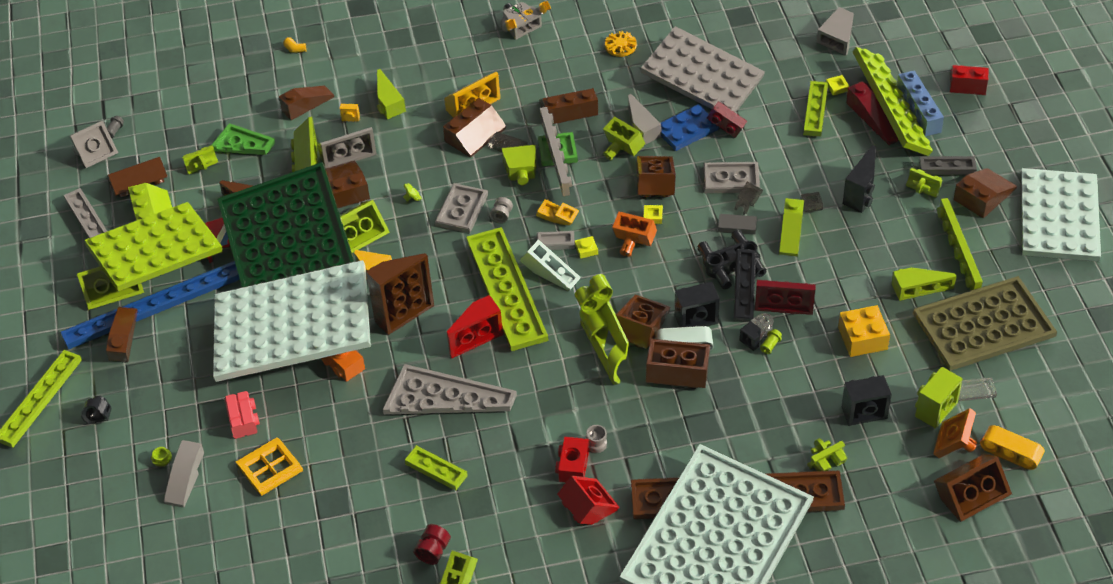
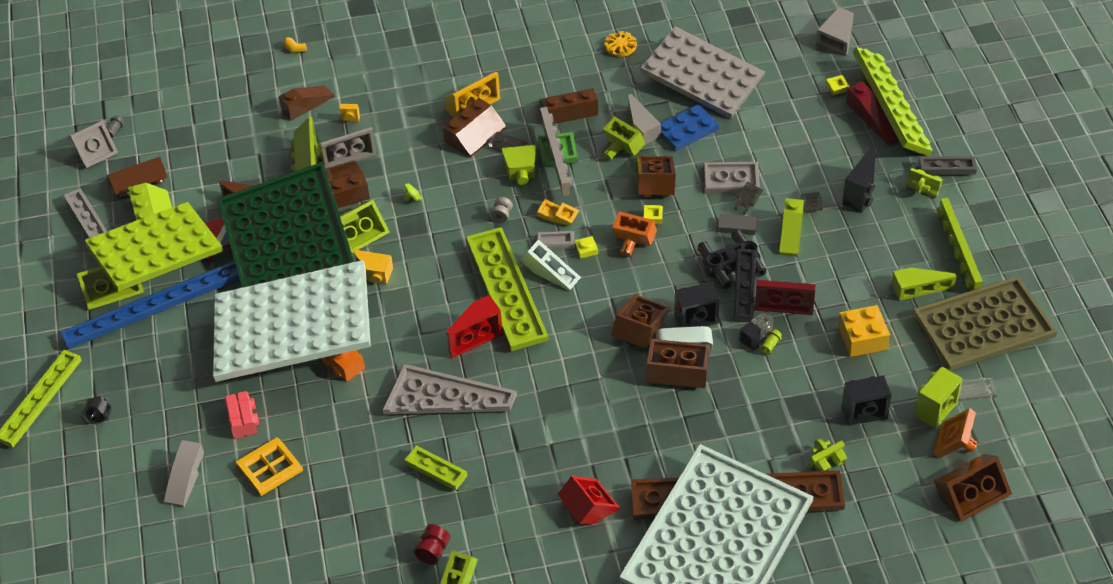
(121, 334): reddish brown slope -> none
(161, 456): lime plate -> none
(200, 159): lime hips -> none
(241, 140): bright green wing -> none
(389, 99): lime slope -> none
(400, 291): reddish brown slope -> none
(461, 208): light grey tile -> none
(523, 18): light grey torso -> none
(576, 450): red brick -> none
(597, 438): light grey wheel -> none
(598, 318): lime panel -> none
(726, 119): dark red bracket -> none
(815, 108): lime plate -> none
(920, 103): medium blue brick -> none
(968, 80): red slope -> none
(982, 191): reddish brown slope -> none
(1012, 447): yellow beam -> none
(1060, 215): light aqua plate -> none

